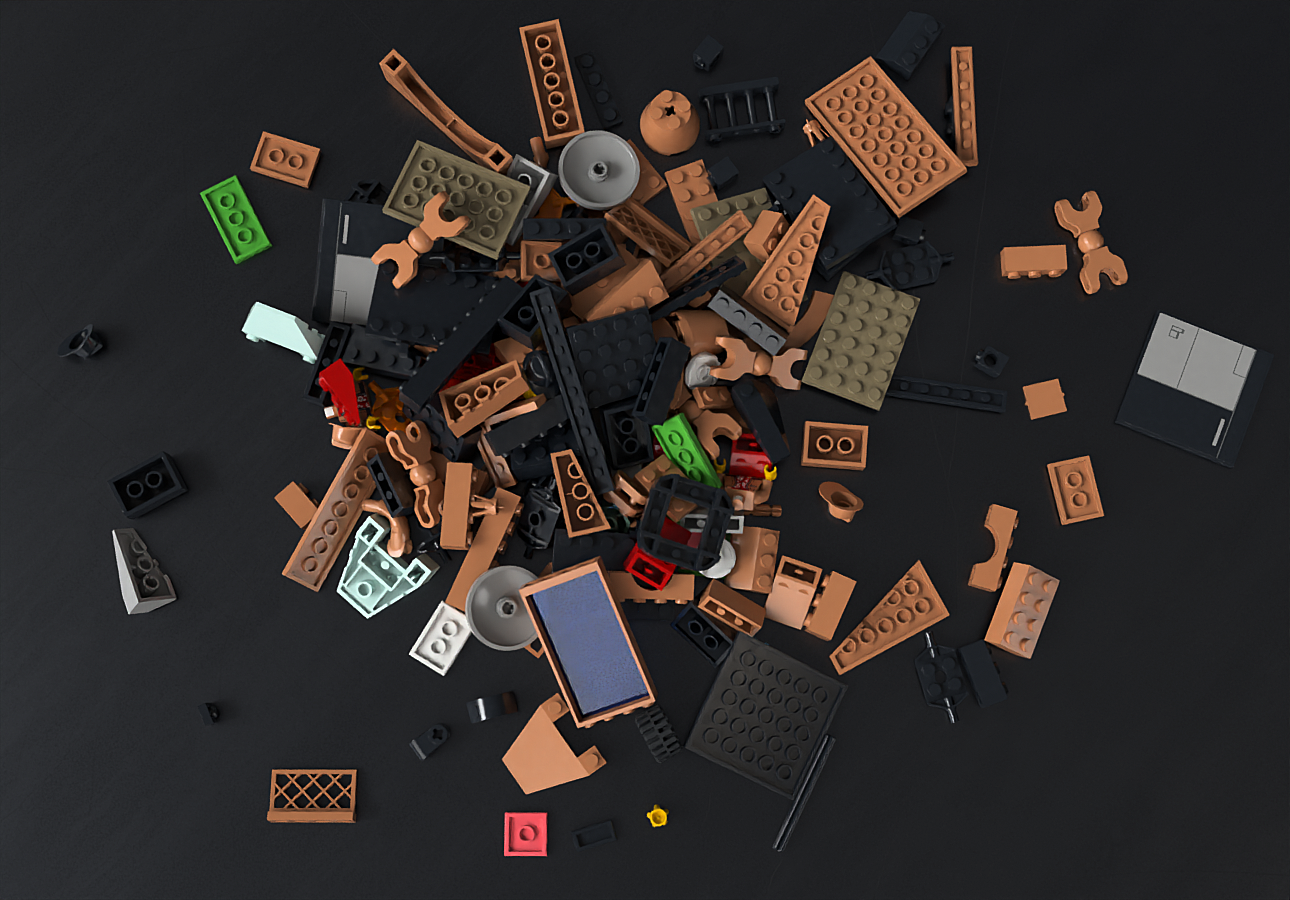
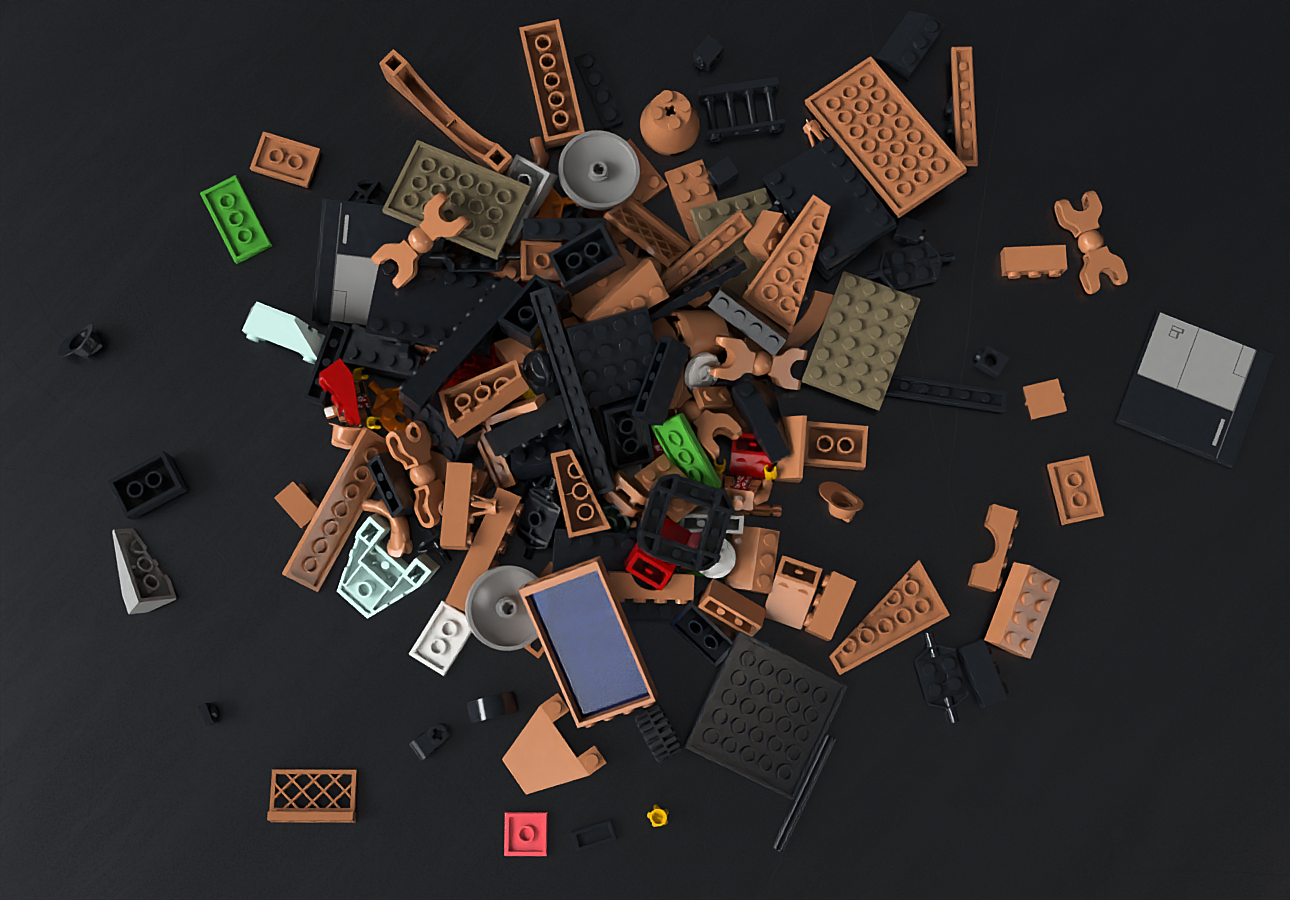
(791, 468): none -> nougat slope

